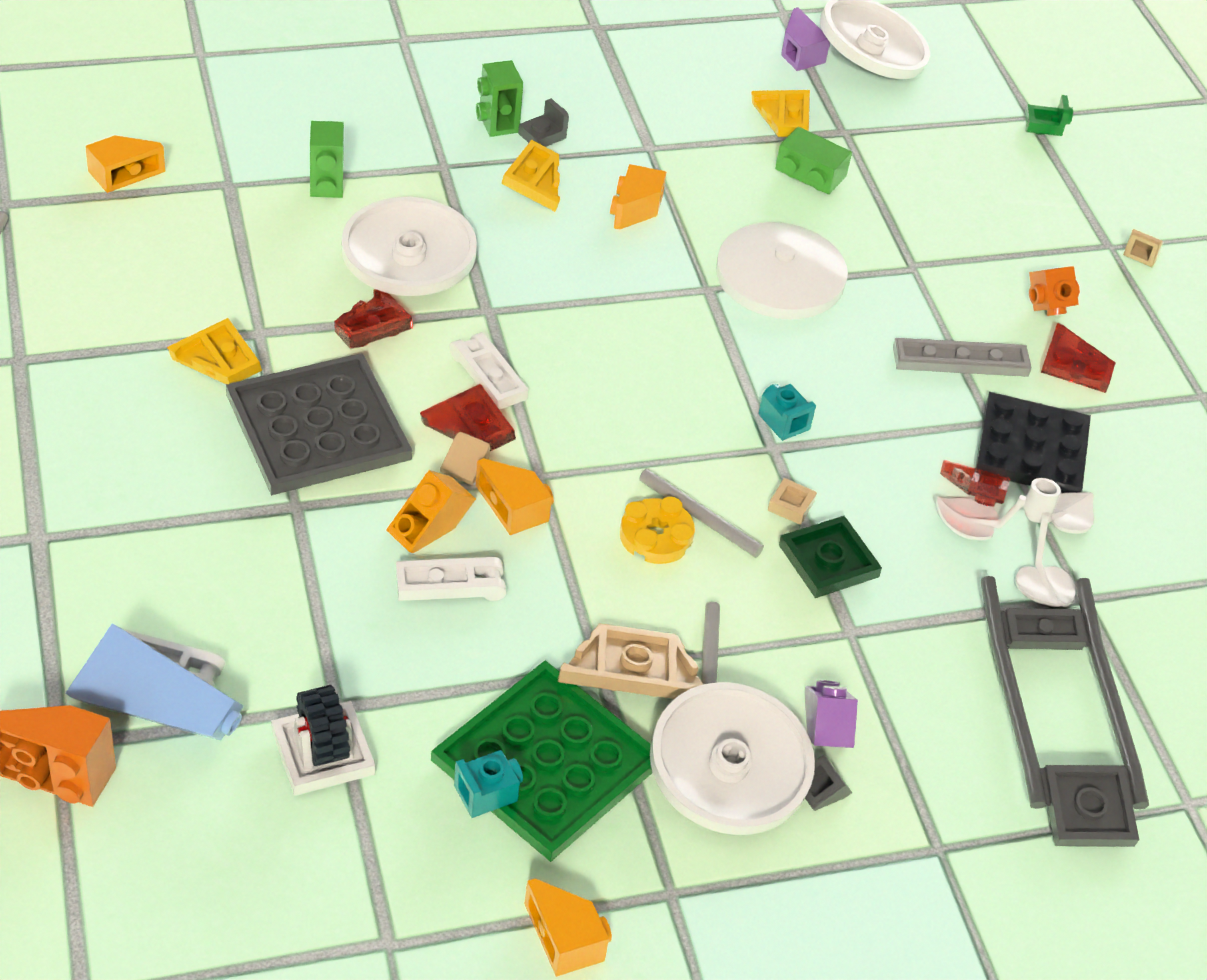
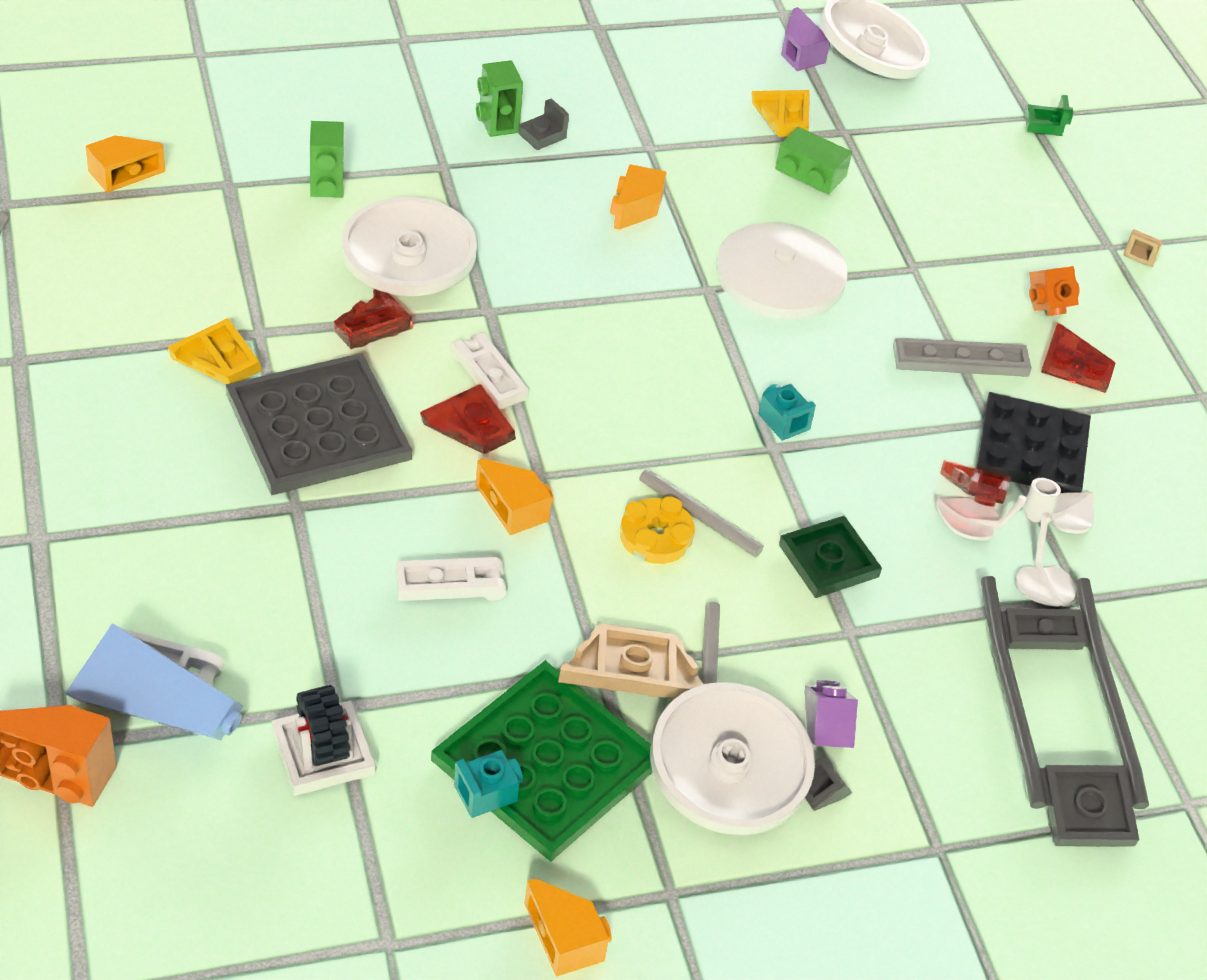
(430, 511): light orange slope -> none
(463, 457): tan slope -> none
(535, 175): yellow wing -> none
(792, 501): tan plate -> none

